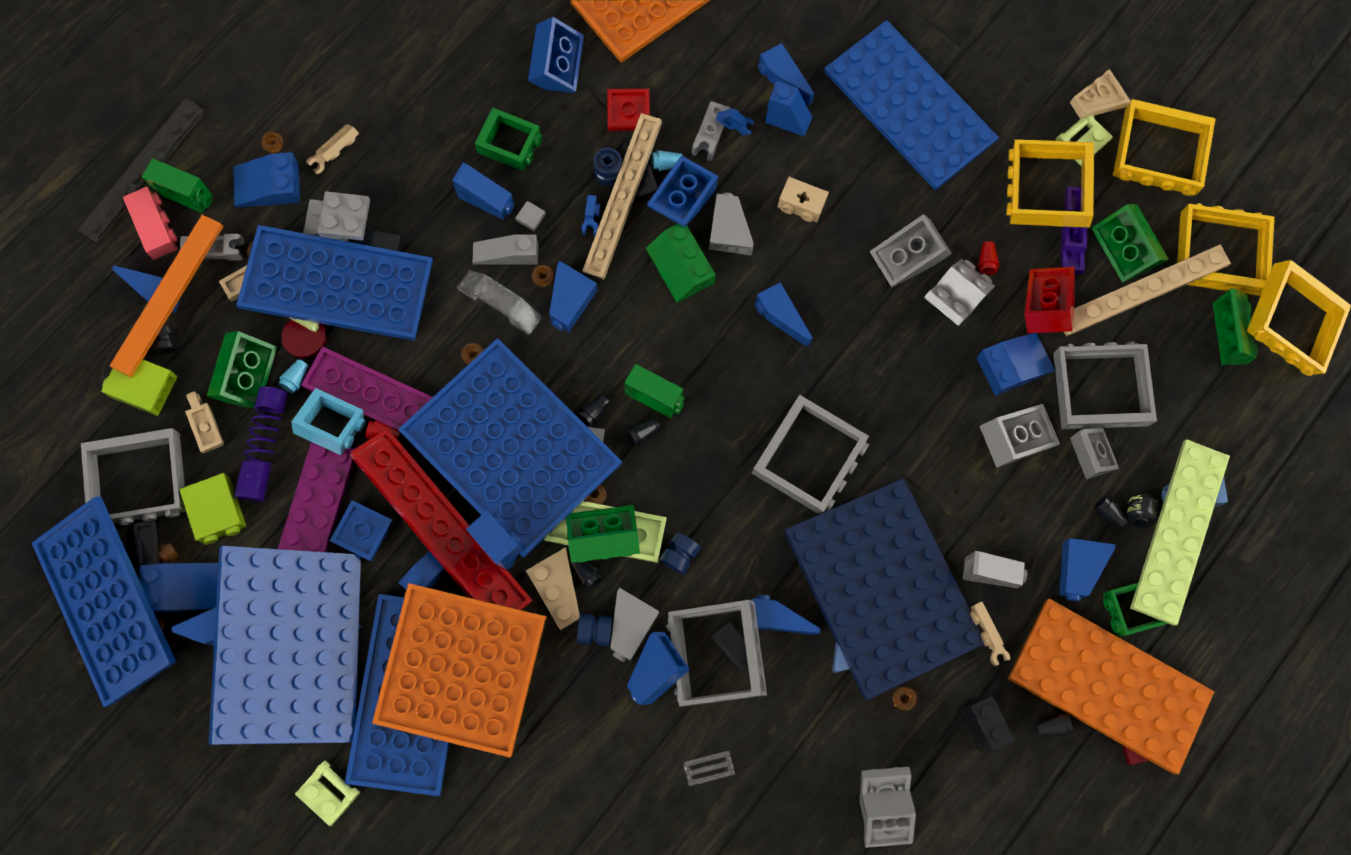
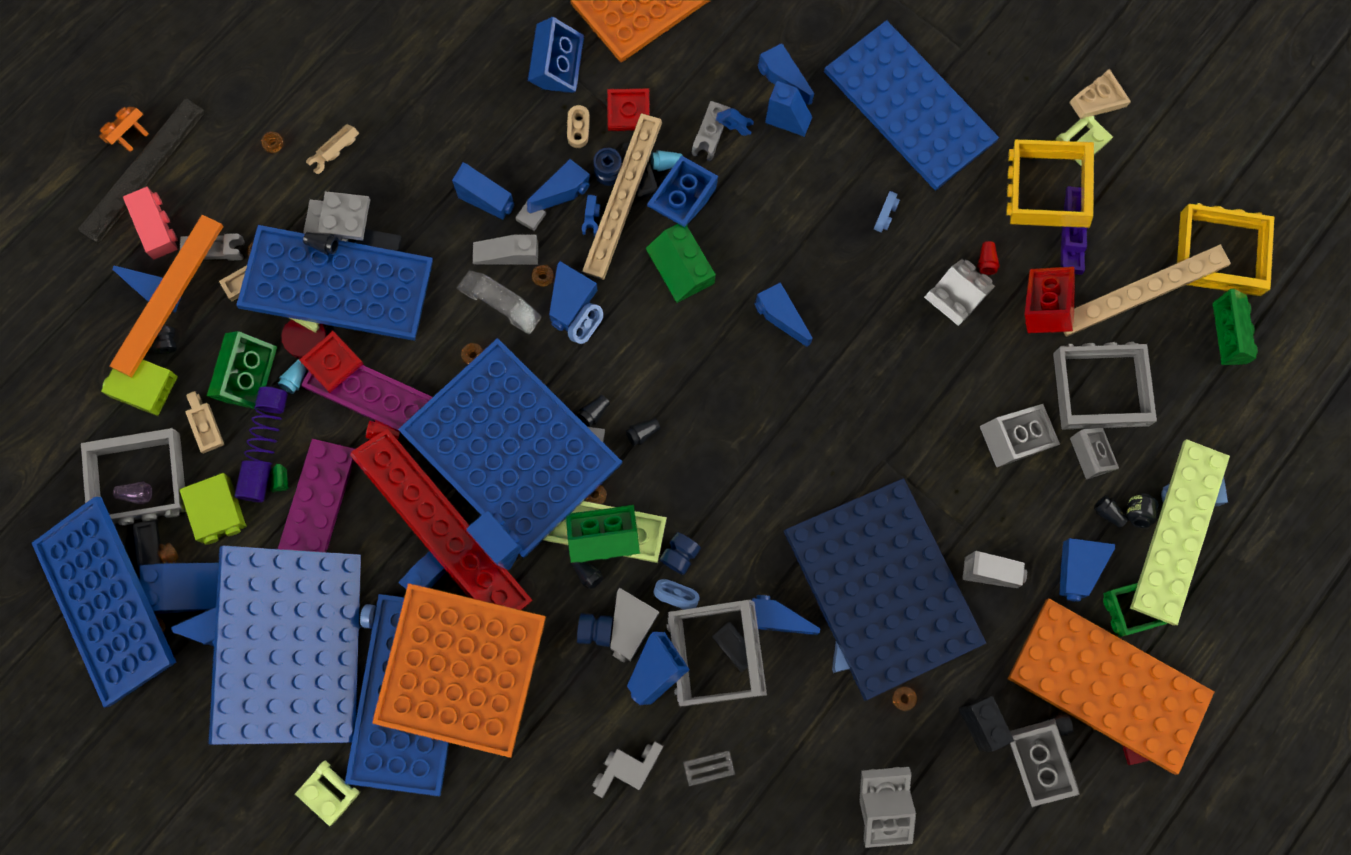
(125, 119): none -> orange plate
(134, 492): none -> clear purple cone
(177, 186): green window -> none
(267, 181): blue slope -> none
(278, 478): none -> green slope
(318, 399): medium azure window -> none
(322, 242): none -> black cone
(331, 361): none -> red tile
(361, 531): blue plate -> none
(367, 616): none -> medium blue tile
(489, 130): green window -> none
(555, 585): tan wing -> none
(560, 188): none -> blue slope
(578, 128): none -> tan plate
(585, 324): none -> medium blue plate
(626, 769): none -> light grey bracket
(654, 391): green window -> none
(676, 594): none -> medium blue plate
(730, 227): light grey slope -> none
(789, 489): light grey window -> none
(796, 191): tan brick -> none
(890, 204): none -> medium blue plate
(910, 251): light grey slope -> none
(988, 632): tan plate -> none
(1014, 363): blue slope -> none
(1043, 763): none -> light grey brick
(1129, 242): green slope -> none
(1172, 118): yellow window -> none
(1319, 294): yellow window -> none

